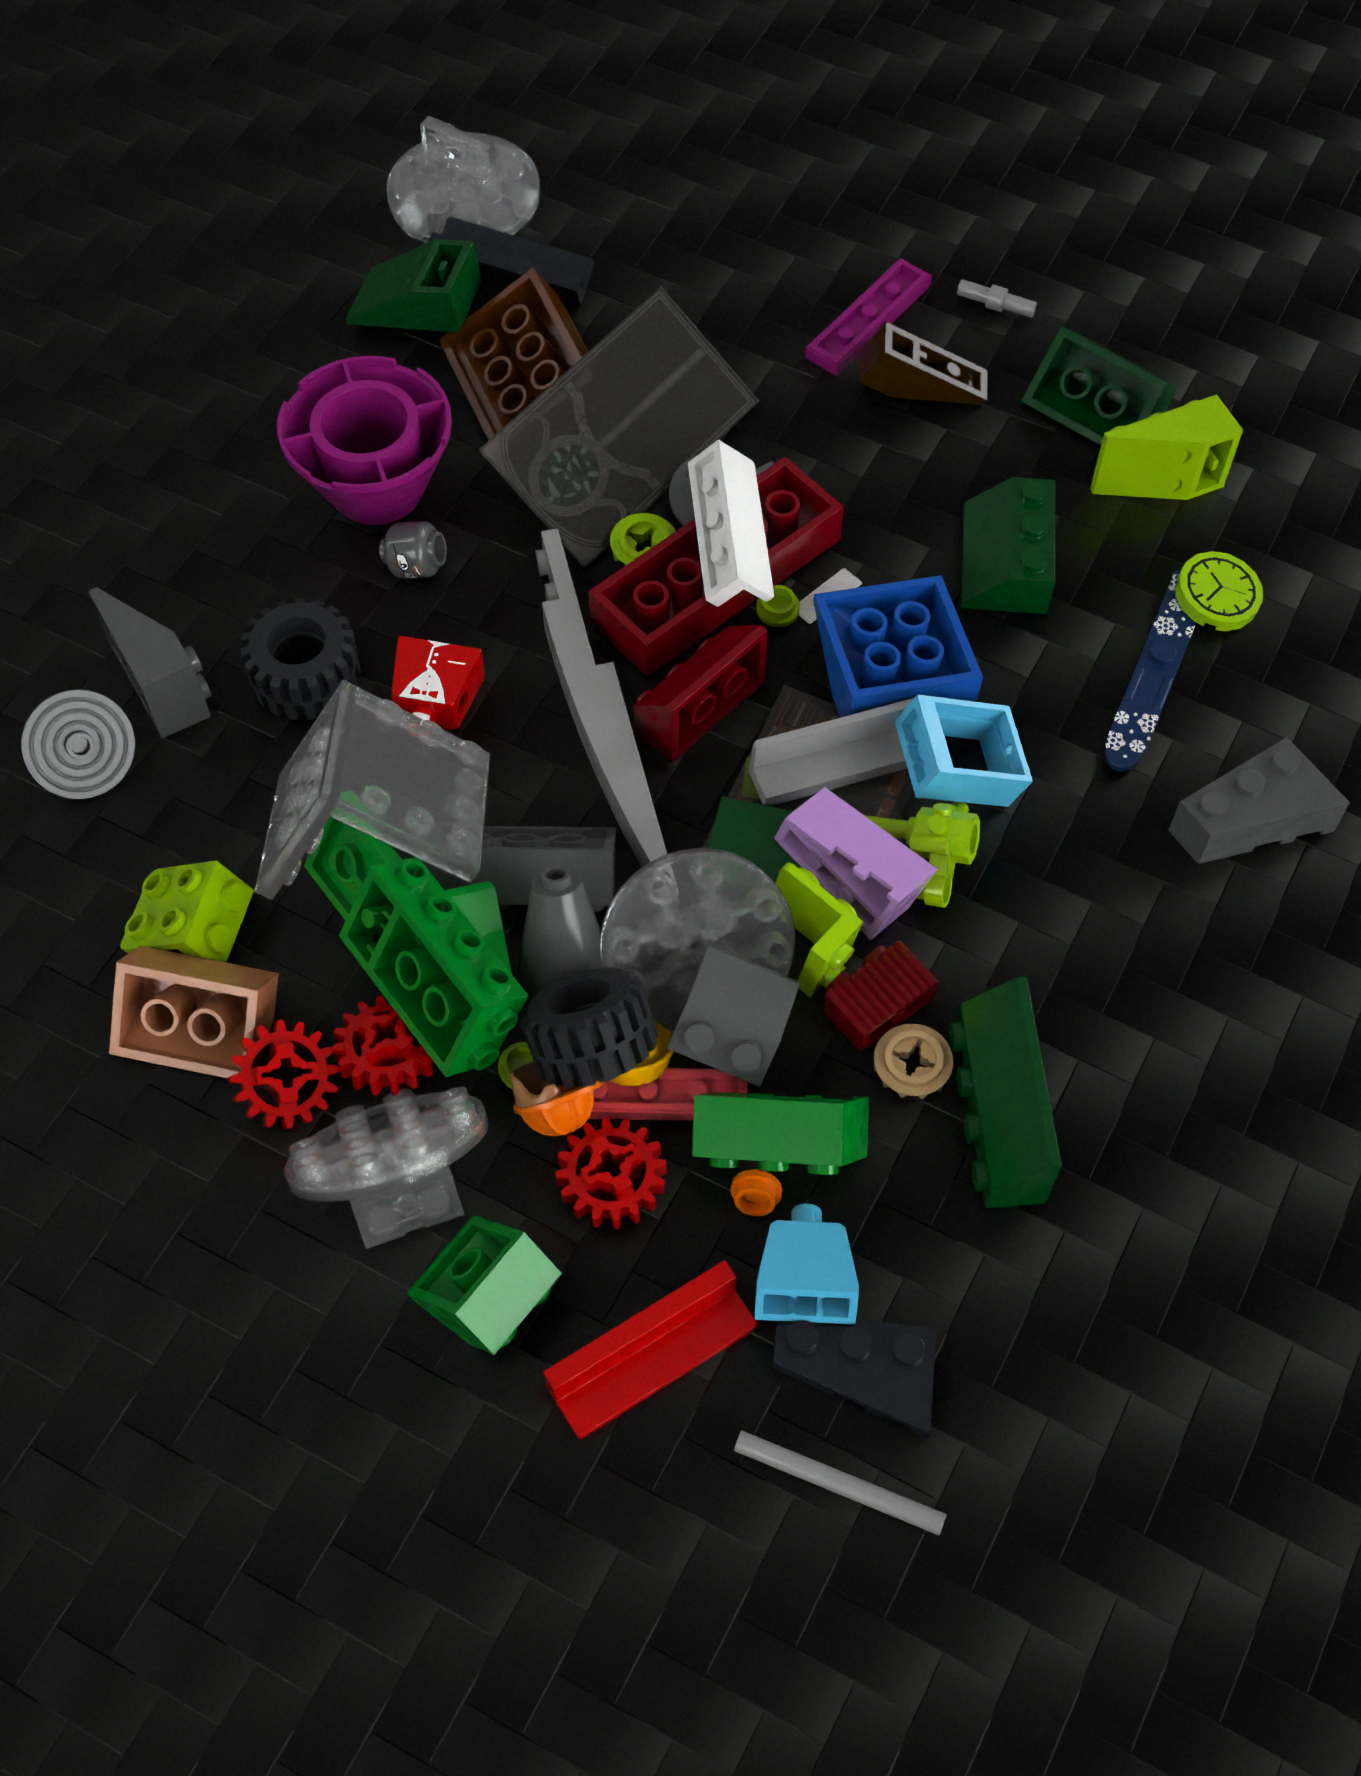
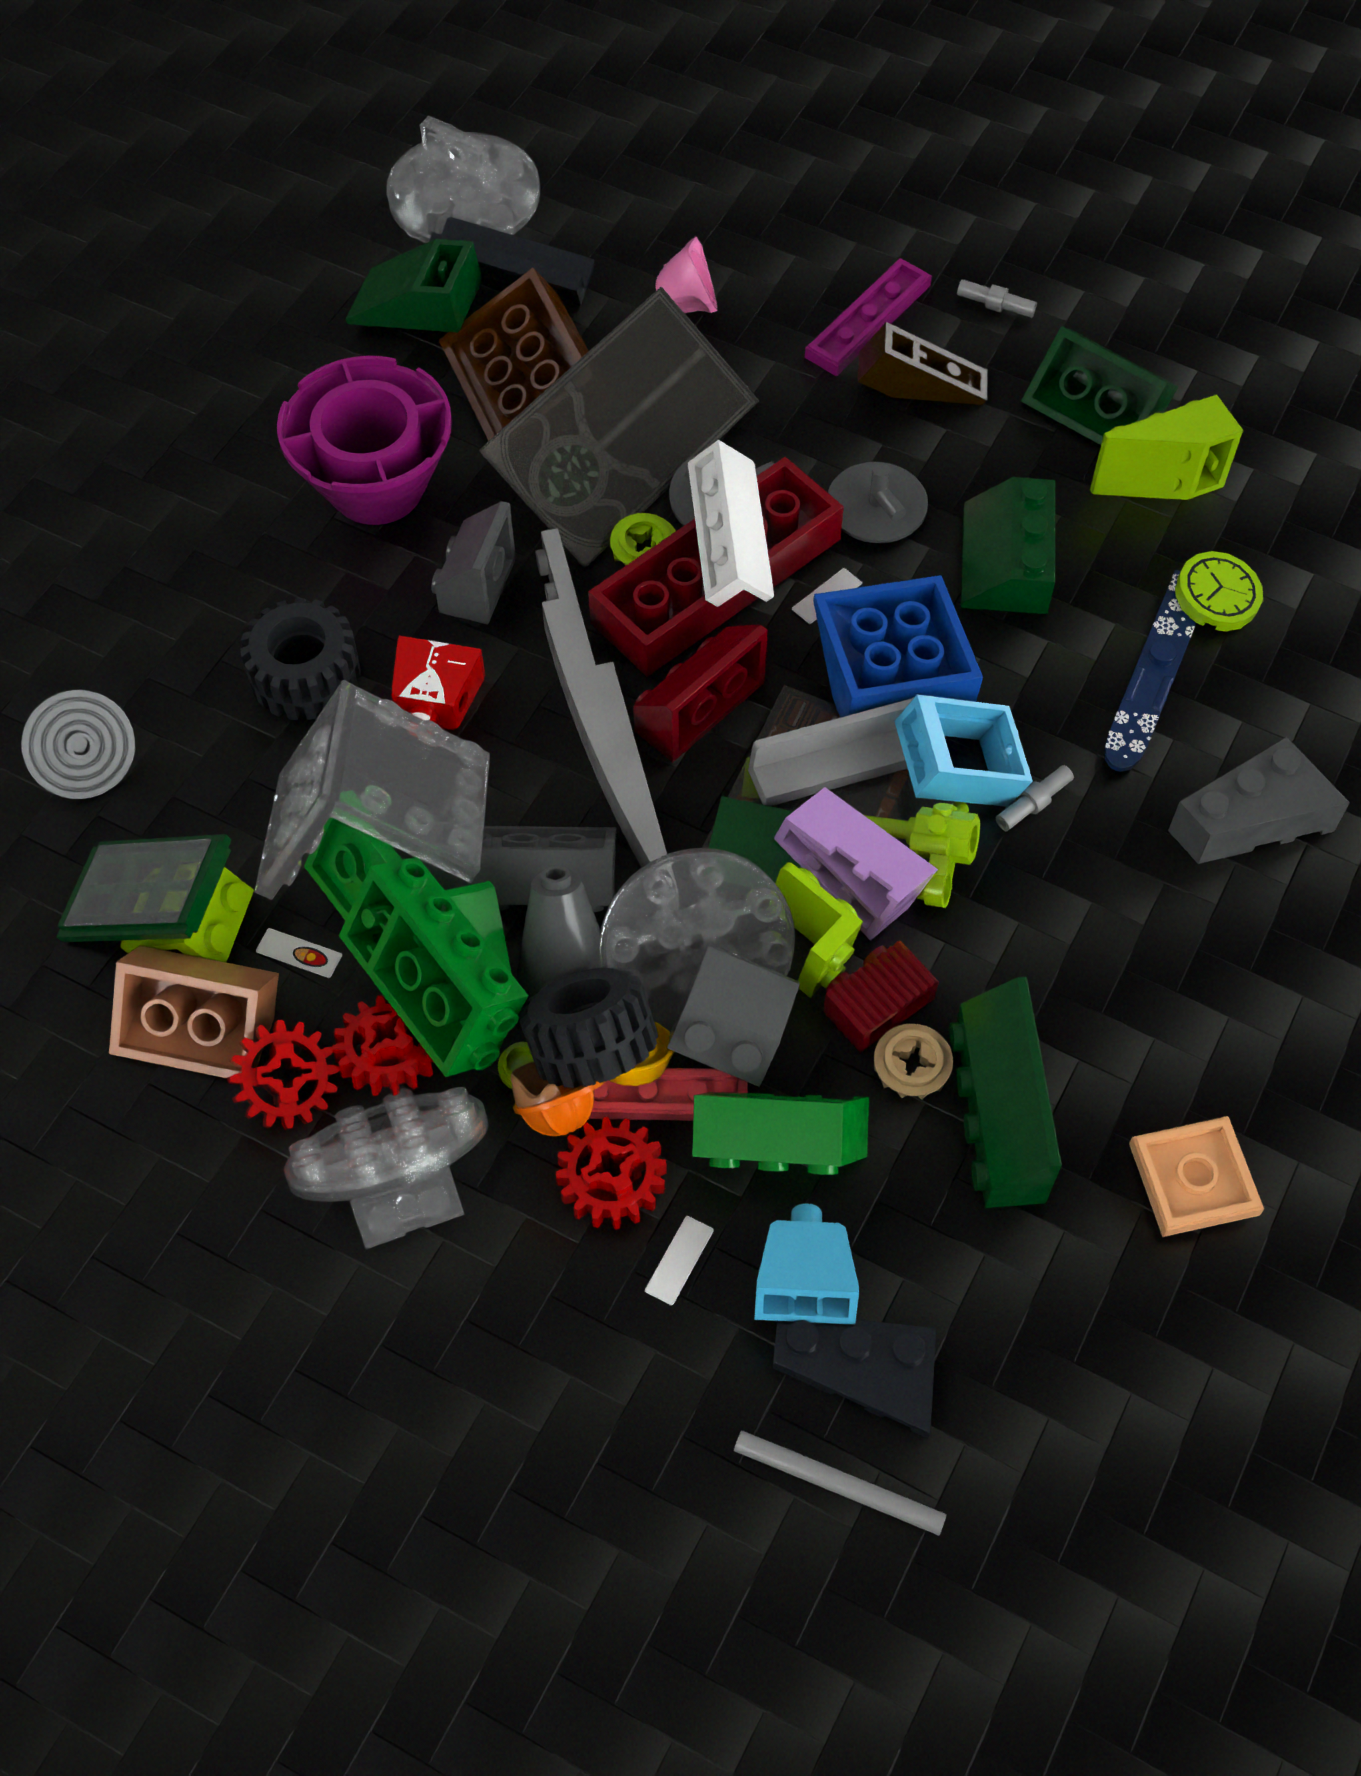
(144, 889): none -> clear piece
(155, 664): dark grey slope -> none
(299, 953): none -> white sticker
(413, 549): dark grey head -> none
(476, 565): none -> dark grey slope
(485, 1283): green slope -> none
(649, 1350): red panel -> none
(679, 1260): none -> white sticker
(688, 279): none -> bright pink hat
(756, 1192): orange plate -> none
(779, 610): lime plate -> none
(879, 501): none -> dark grey shield
(1034, 798): none -> light grey bar
(1196, 1176): none -> light nougat plate

